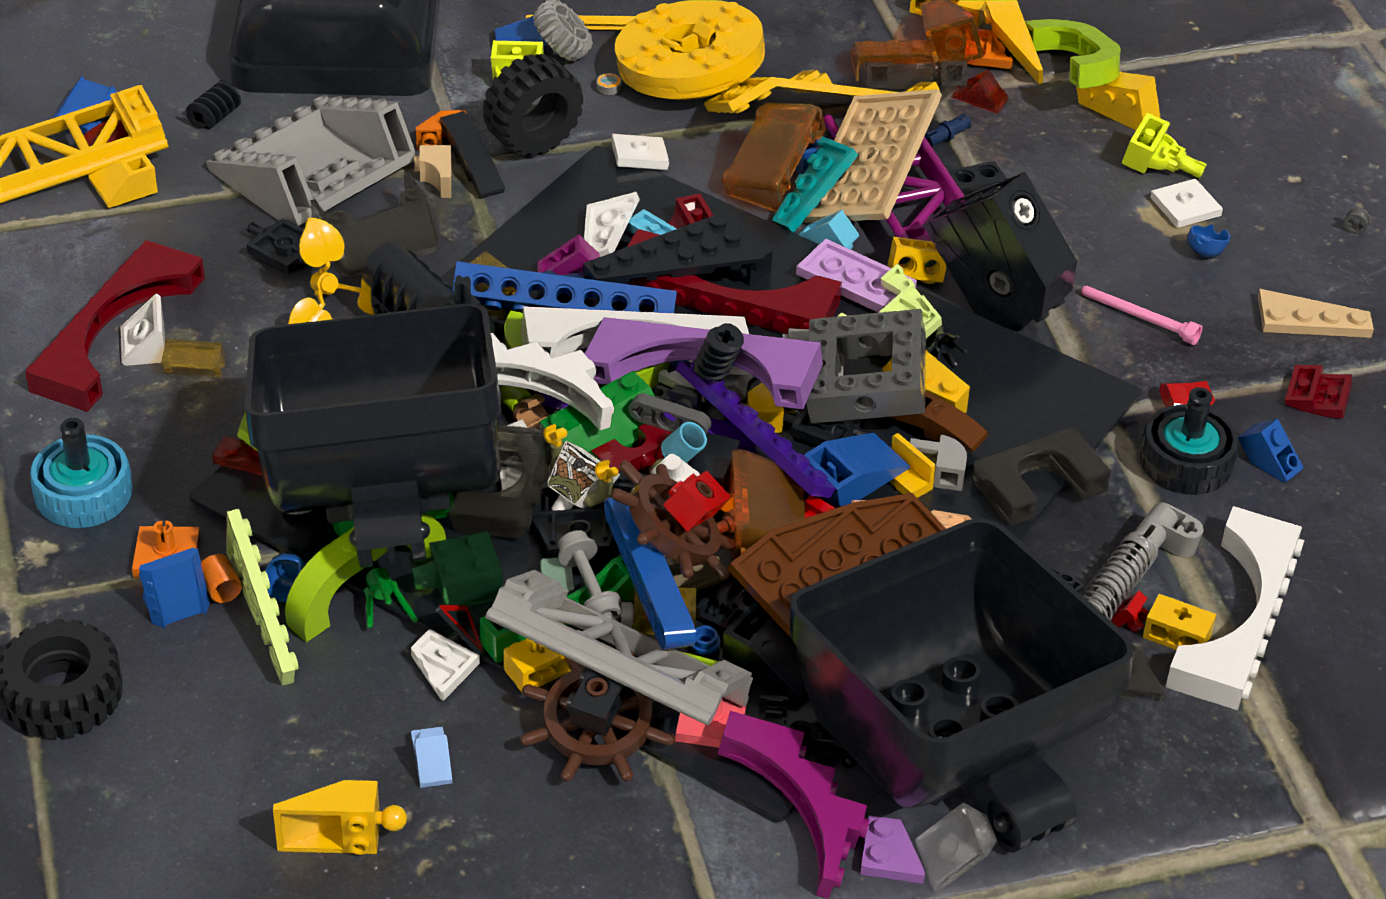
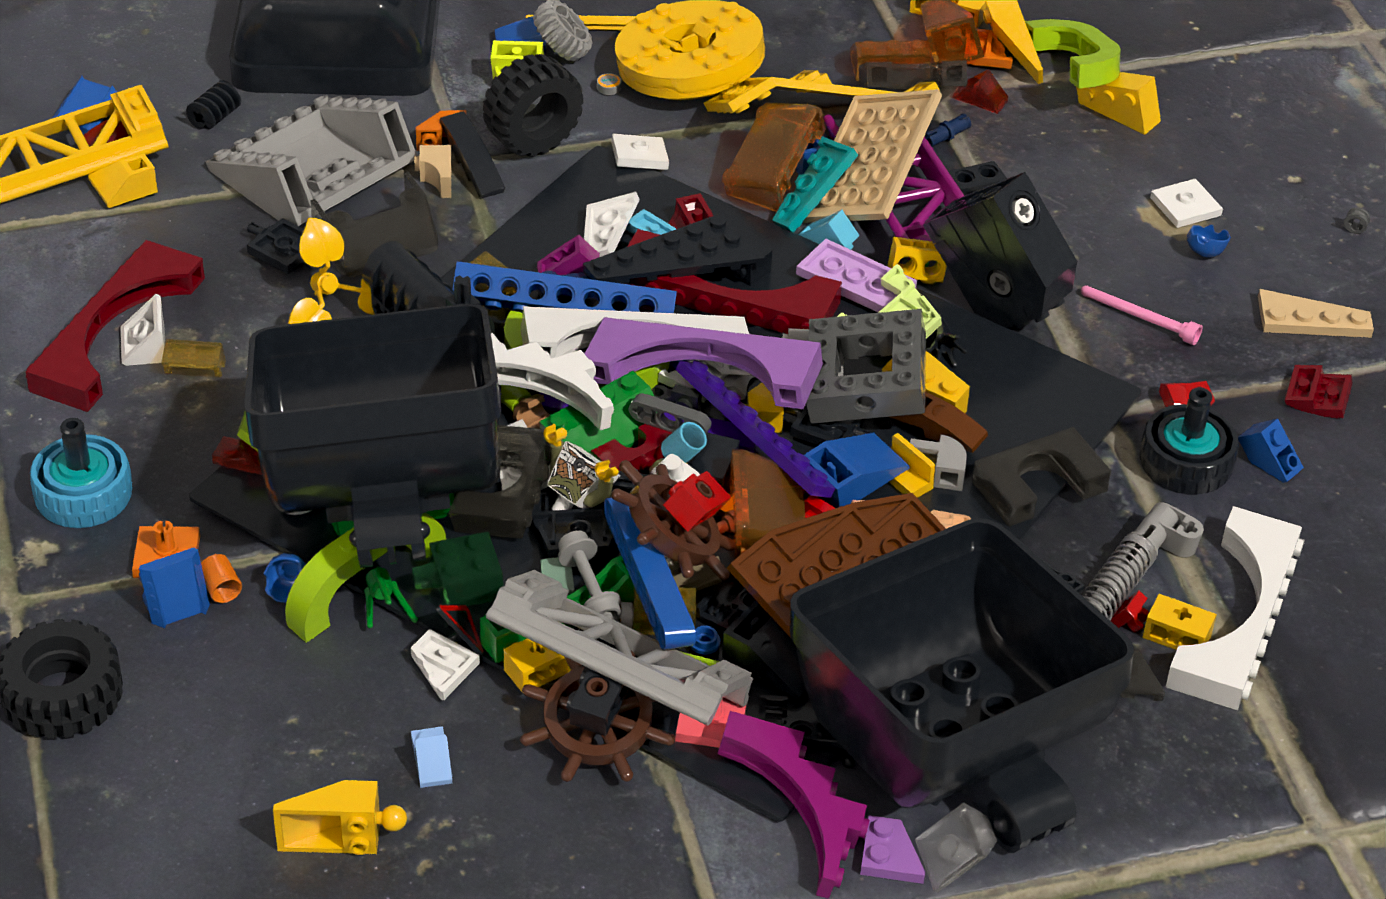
(254, 588): yellowish green wing -> none
(718, 352): black piece -> none
(1158, 151): neon yellow brick -> none

